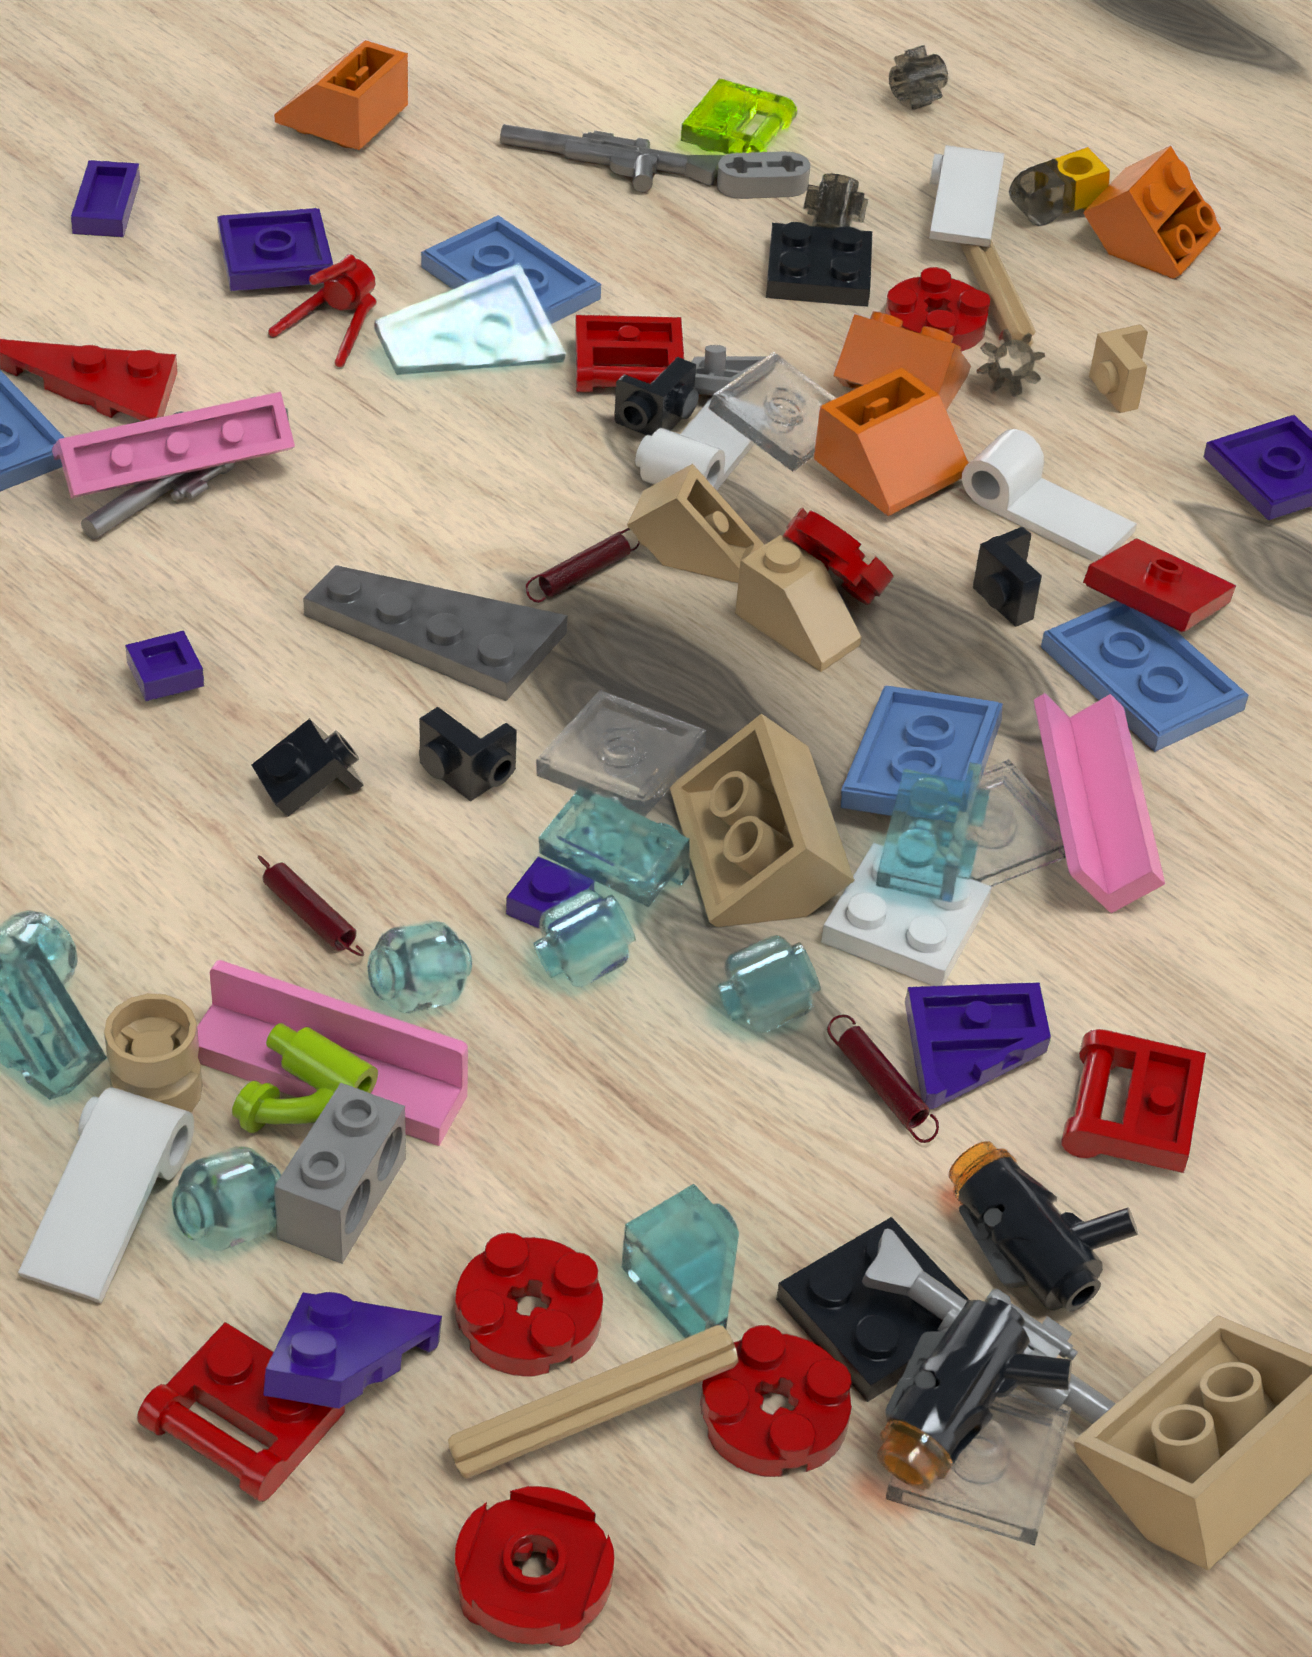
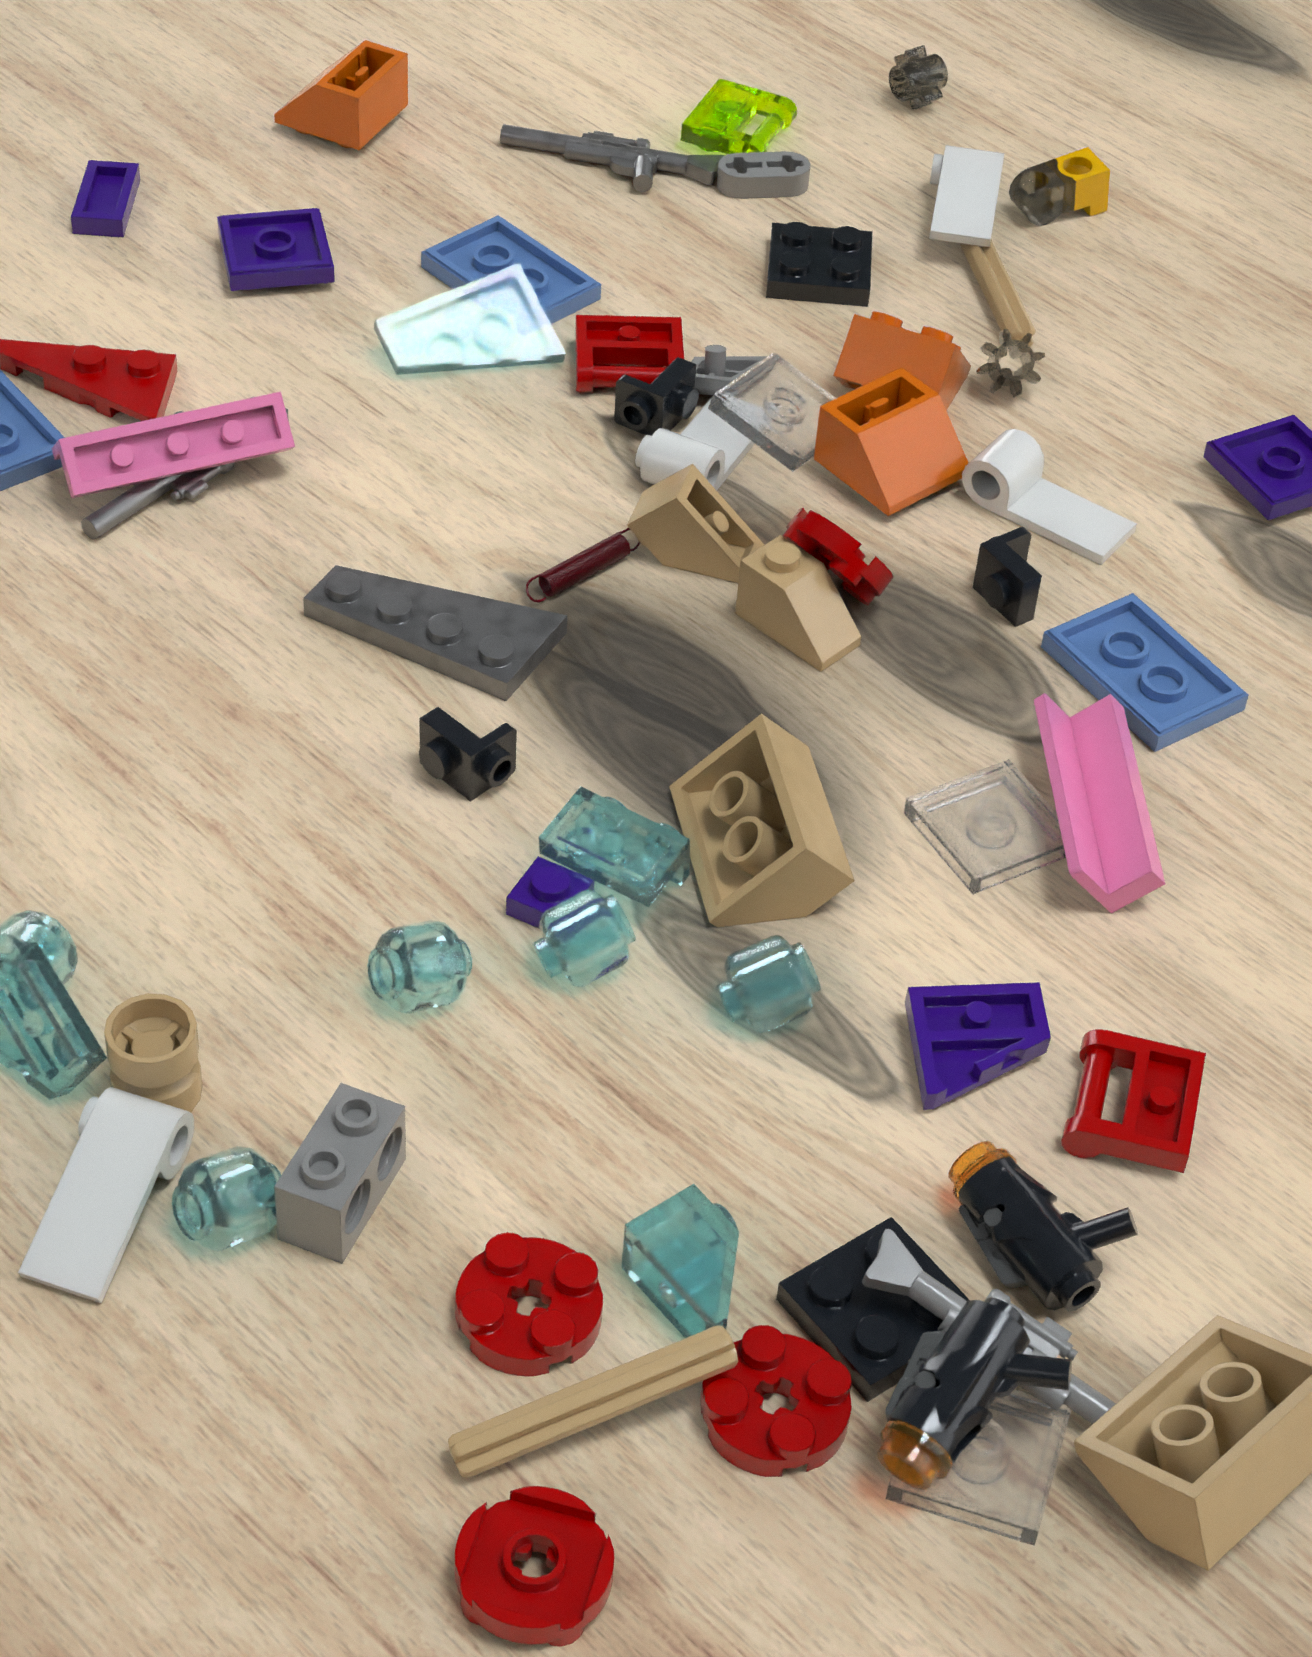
(164, 665): dark purple plate -> none
(230, 1381): red plate -> none
(306, 765): black bracket -> none
(310, 906): dark red piece -> none
(315, 1062): lime plant -> none
(343, 1346): dark purple wing -> none
(345, 288): red plant -> none
(413, 1063): bright pink panel -> none
(621, 752): clear plate -> none
(835, 201): clear smoke gear -> none
(883, 1077): dark red piece -> none
(904, 929): white plate -> none
(920, 734): medium blue tile -> none
(929, 833): clear light blue bracket -> none
(942, 304): red plate -> none
(1119, 366): tan bracket -> none
(1154, 215): orange slope -> none
(1159, 584): red plate -> none

